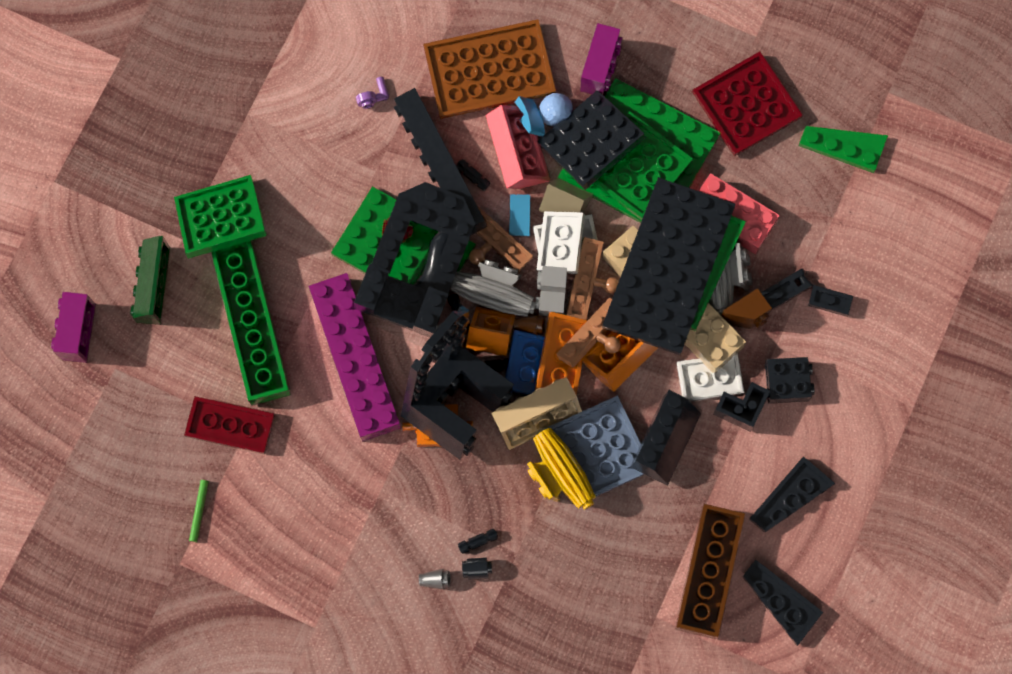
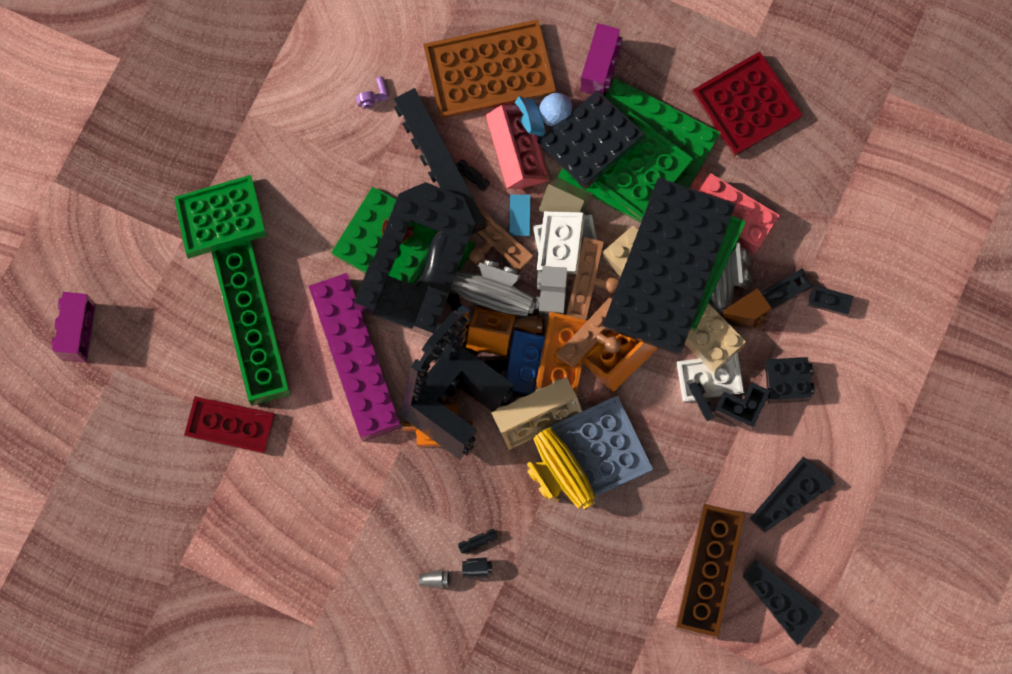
(151, 281): dark green slope -> none
(198, 511): bright green bar -> none
(666, 437): black slope -> none
(705, 406): none -> black plate
(849, 147): green wing -> none

